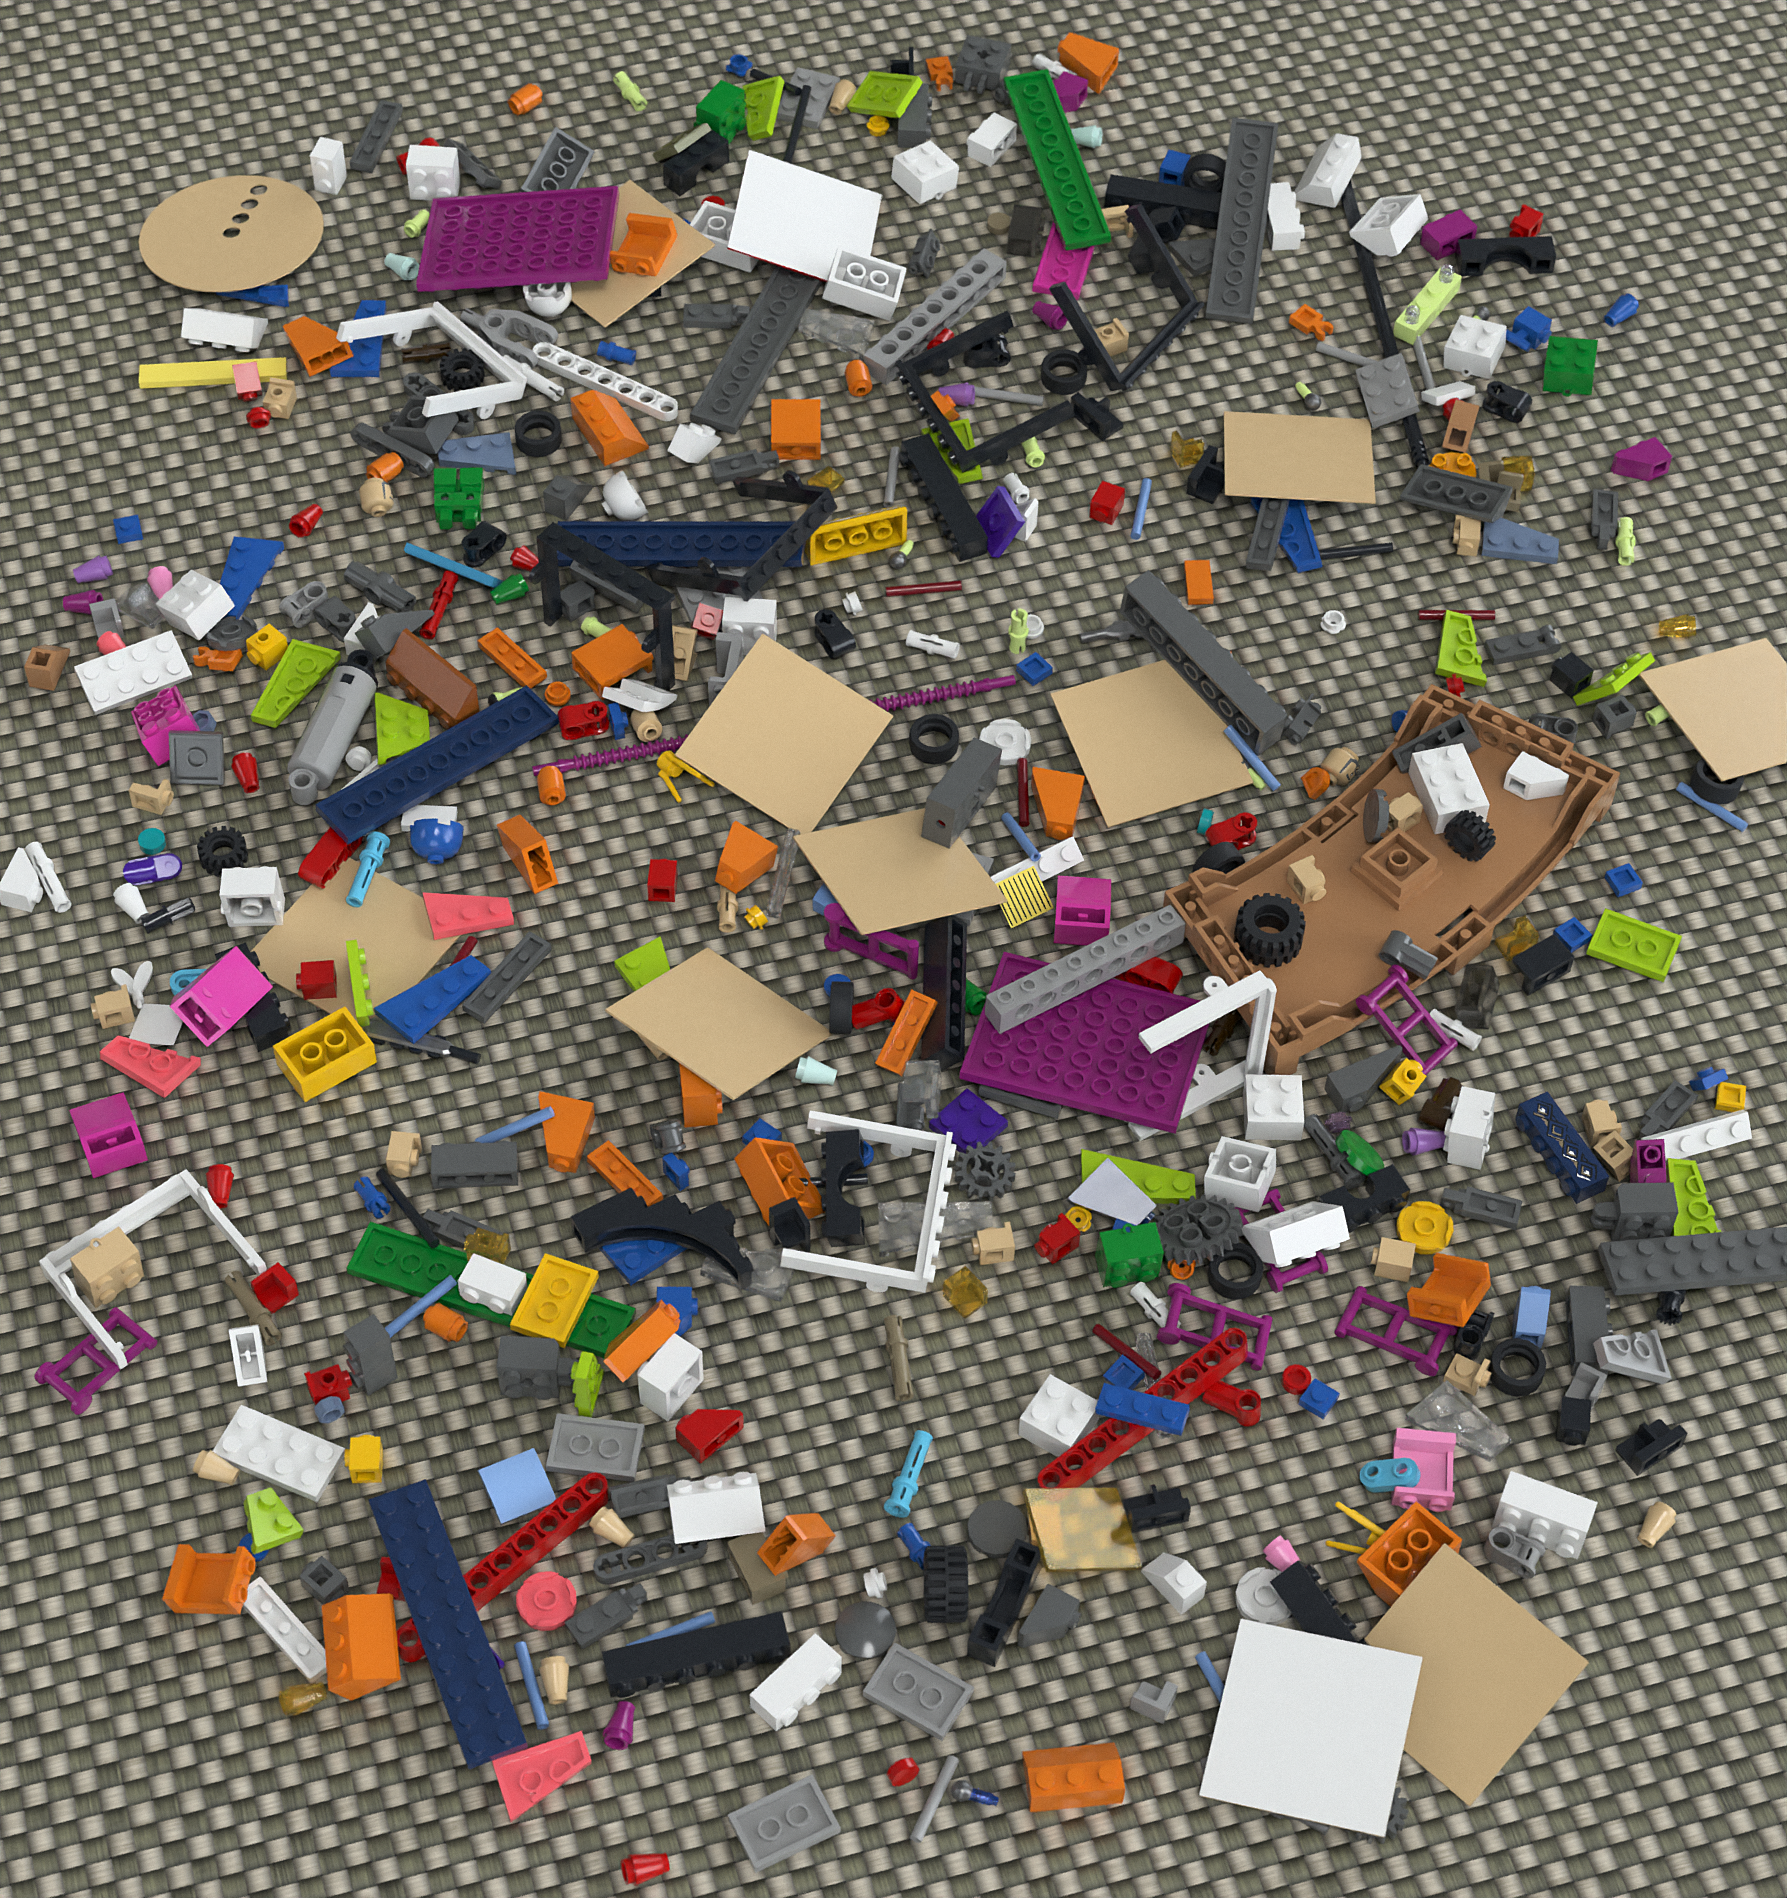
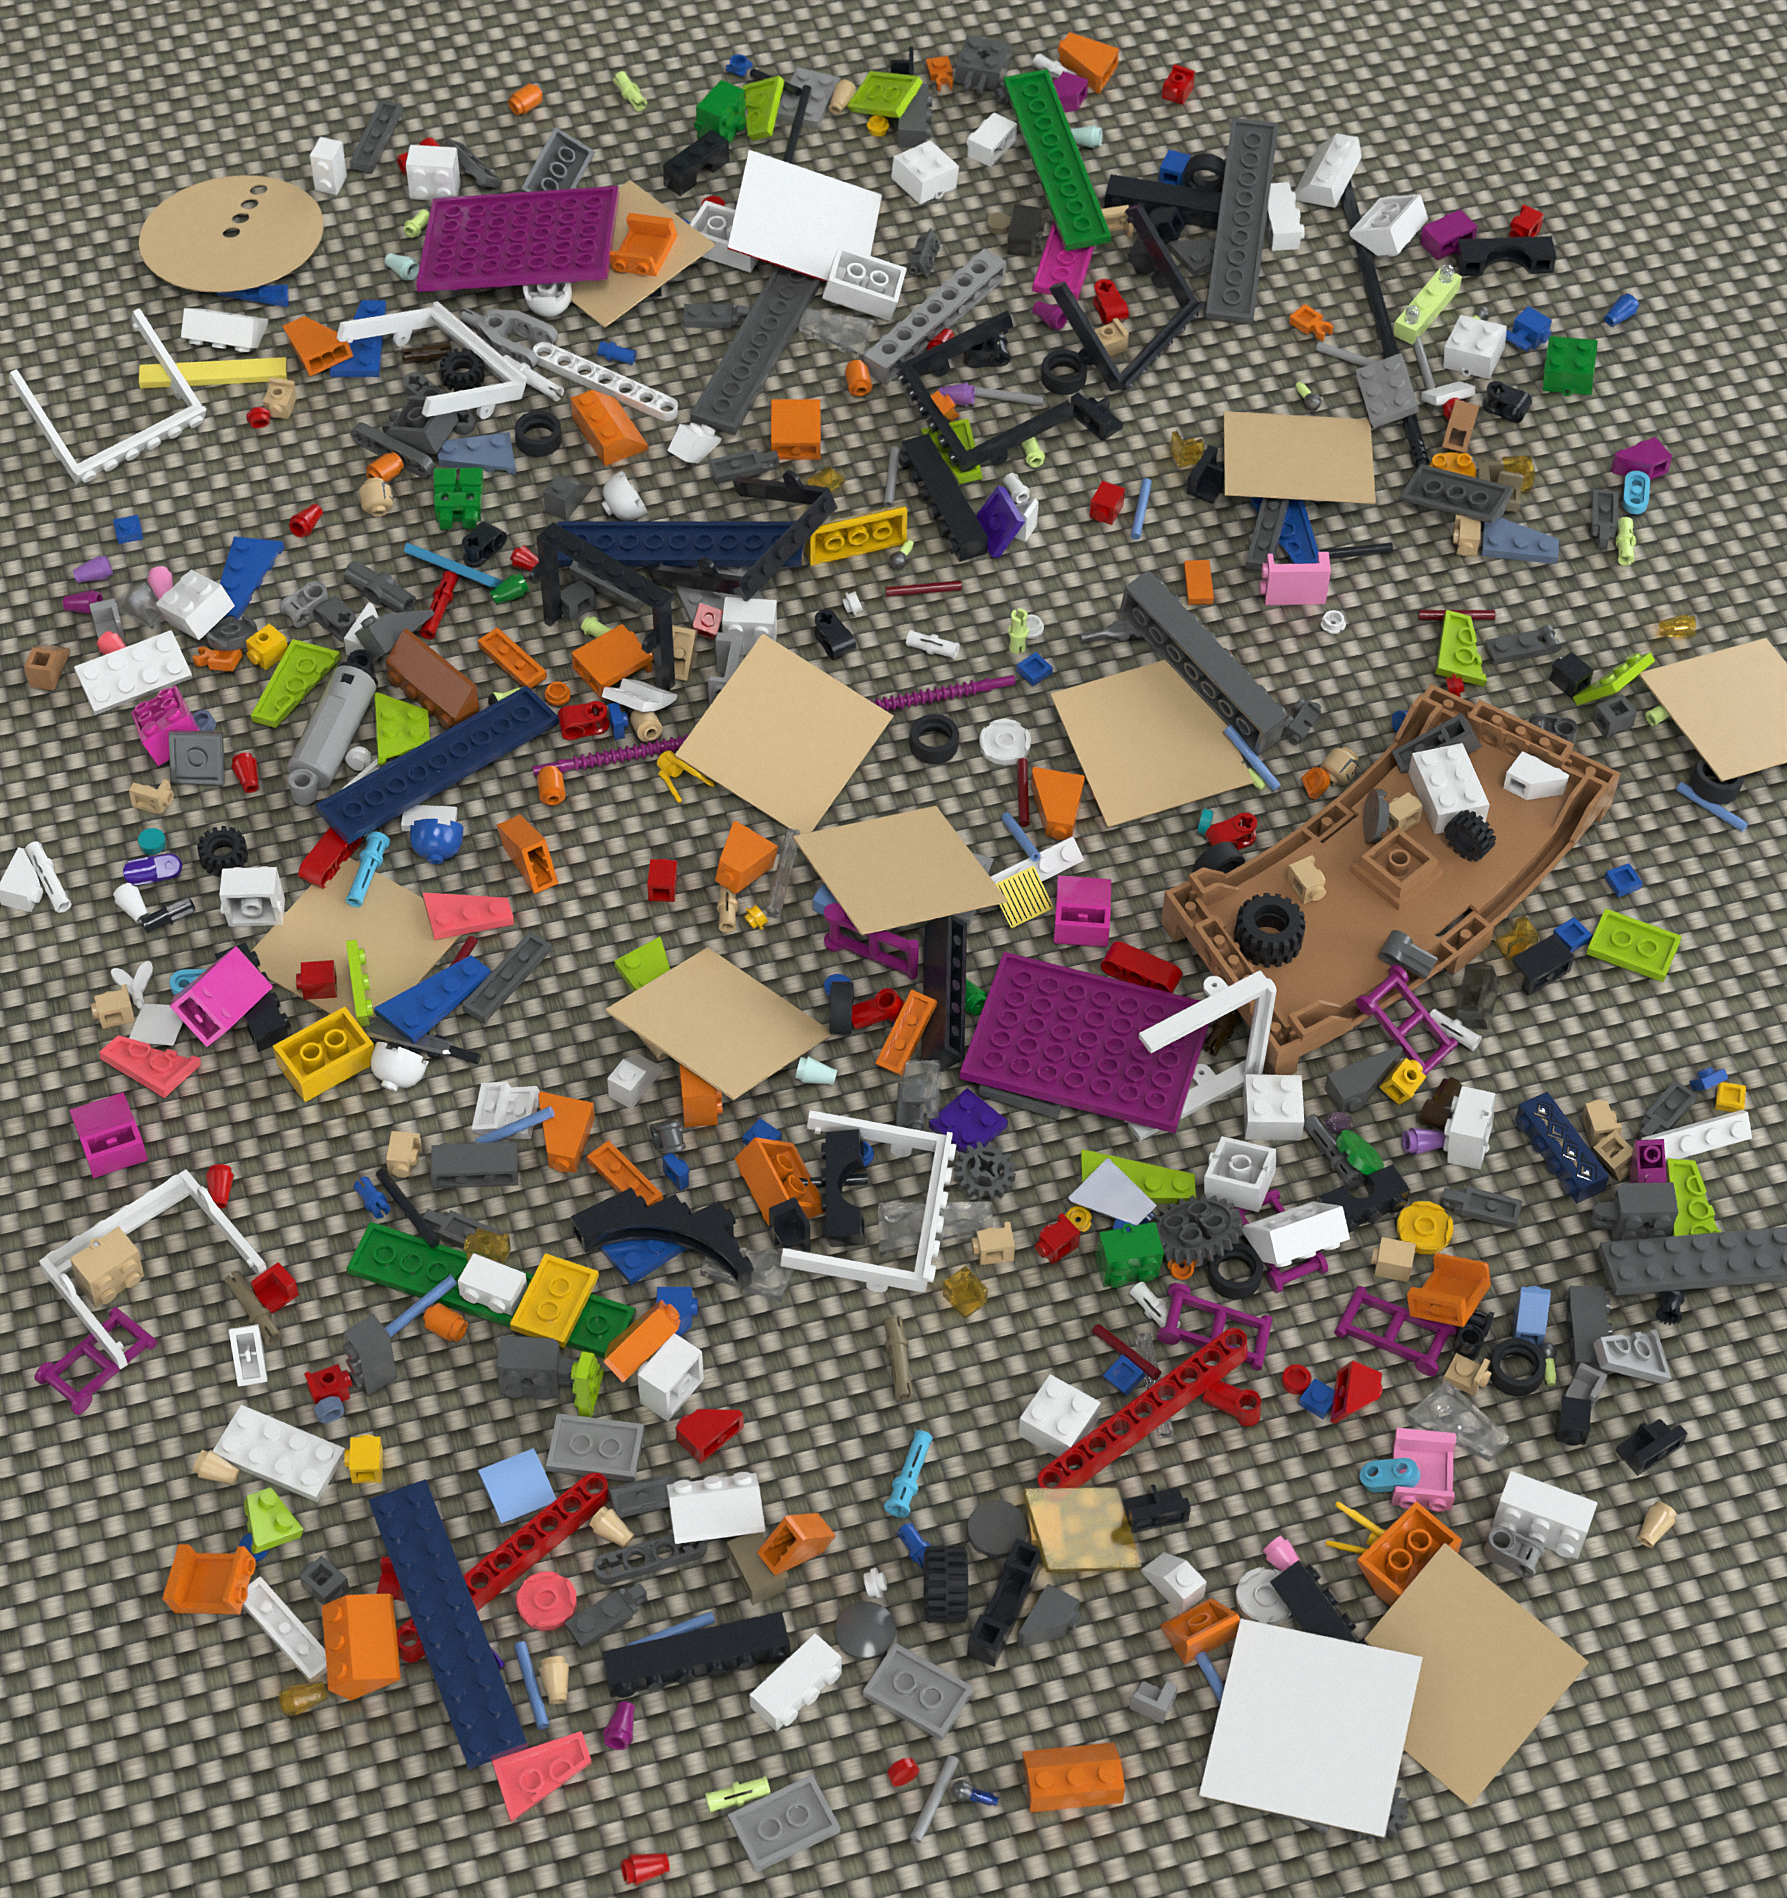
(131, 447): none -> white piece
(247, 381): brick -> none
(397, 1066): none -> white cylinder
(502, 1105): none -> white slope
(632, 1079): none -> white slope
(681, 142): olive plate -> none
(759, 1788): none -> yellowish green pin
(961, 792): dark grey brick -> none
(1084, 969): light grey brick -> none
(1109, 302): none -> red piece
(1142, 1409): blue plate -> none
(1178, 84): none -> red brick
(1201, 1629): none -> orange slope
(1295, 582): none -> bright pink panel
(1354, 1390): none -> red slope
(1550, 1353): none -> piece
(1636, 492): none -> medium azure plate

